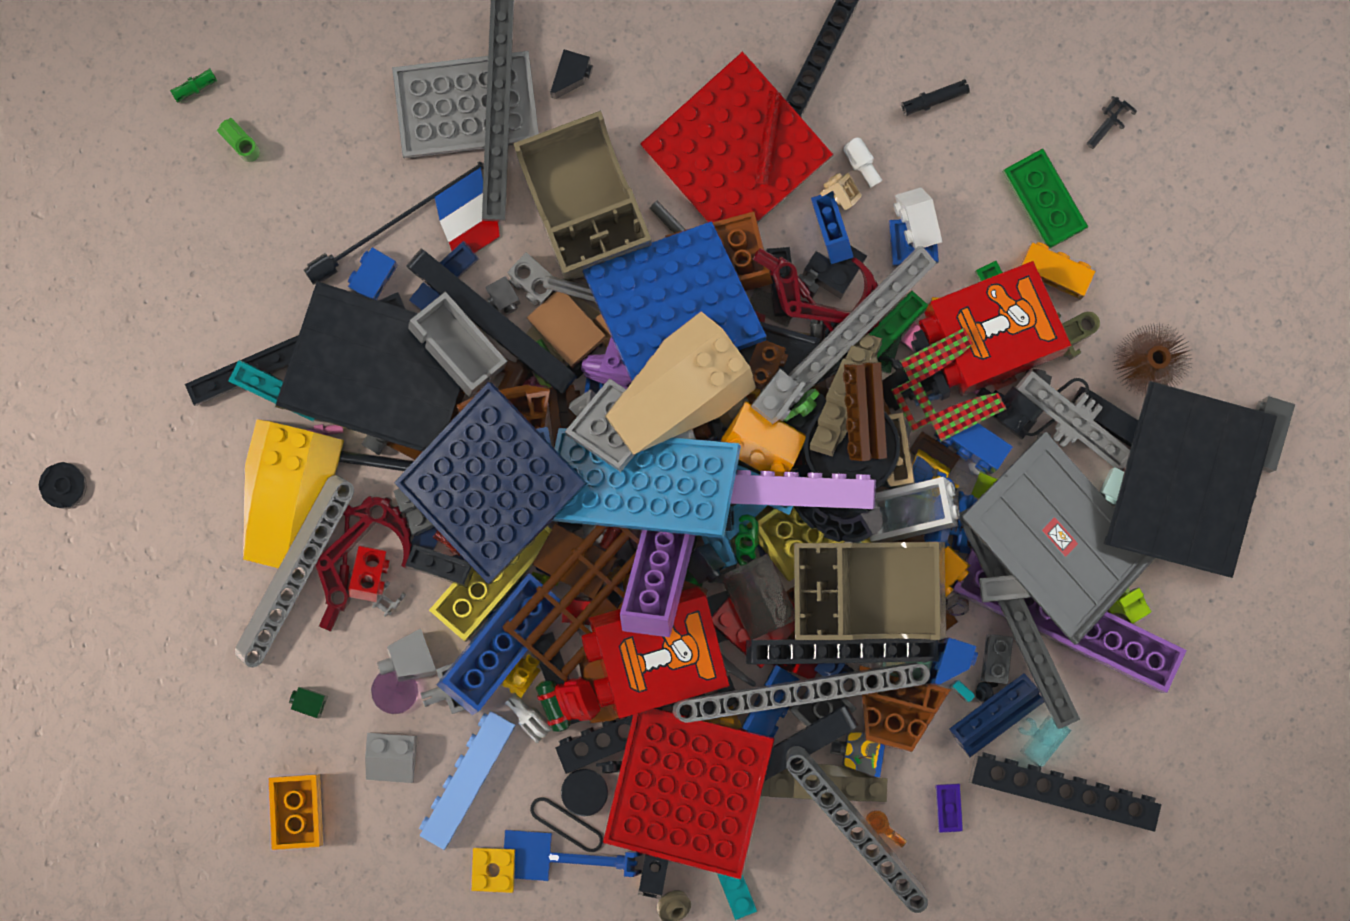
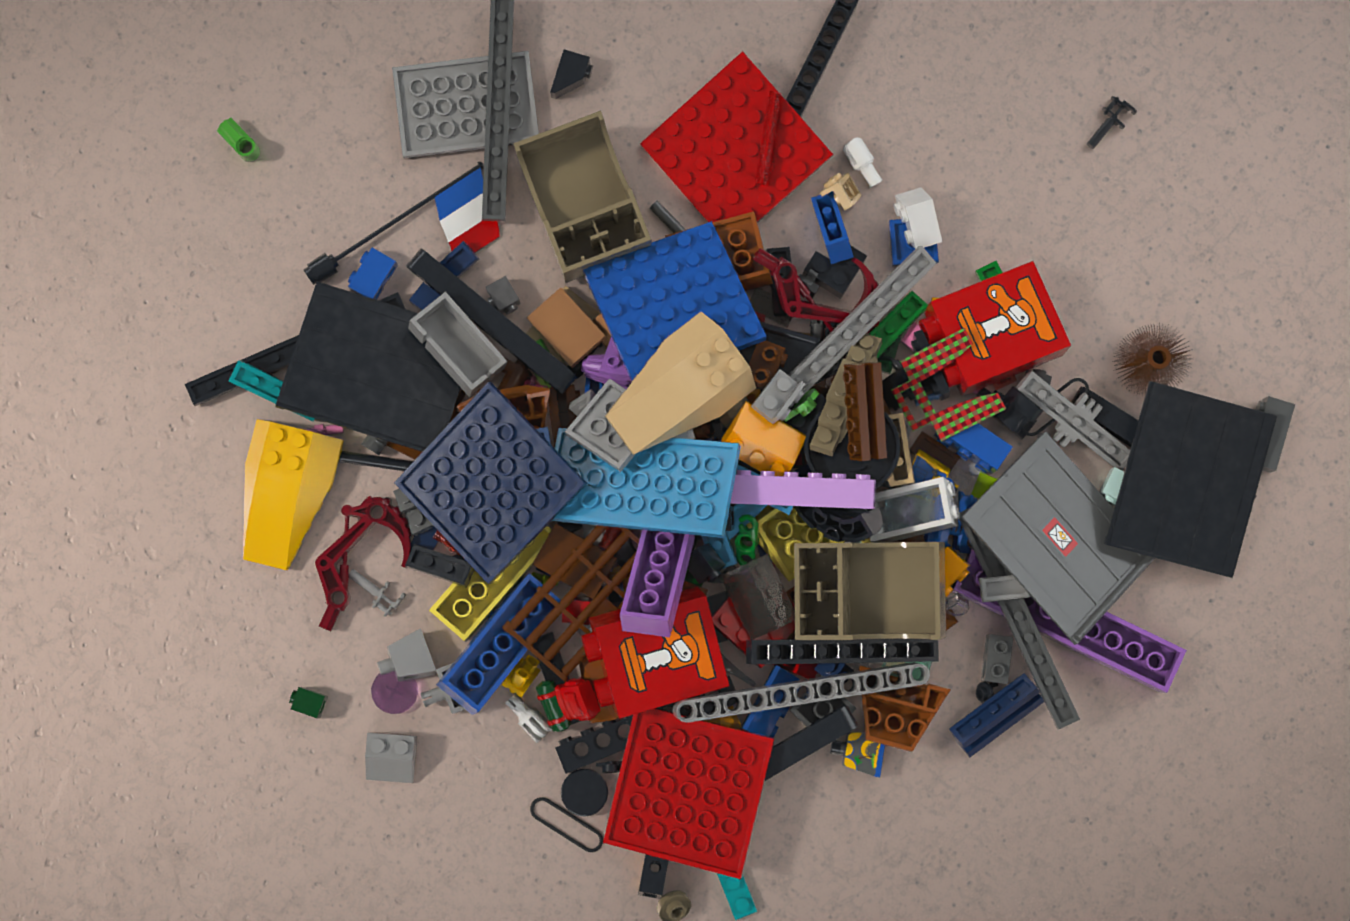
(62, 485): black tile -> none
(193, 85): green pin -> none
(294, 582): light grey beam -> none
(295, 811): light orange brick -> none
(364, 573): red brick -> none
(467, 780): light blue brick -> none
(481, 877): yellow piece -> none
(529, 284): light grey brick -> none
(535, 855): blue piece -> none
(568, 287): light grey axle -> none
(851, 782): dark tan piece -> none
(861, 839): dark grey beam -> none
(880, 824): clear orange plate -> none
(935, 97): black pin -> none
(949, 808): dark purple plate -> none
(954, 659): blue slope -> none
(962, 690): teal tile -> none
(1043, 740): clear light blue brick -> none
(1045, 198): green tile -> none
(1059, 270): light orange brick -> none
(1077, 333): olive pin -> none
(1131, 606): lime brick -> none
(1145, 818): black brick -> none

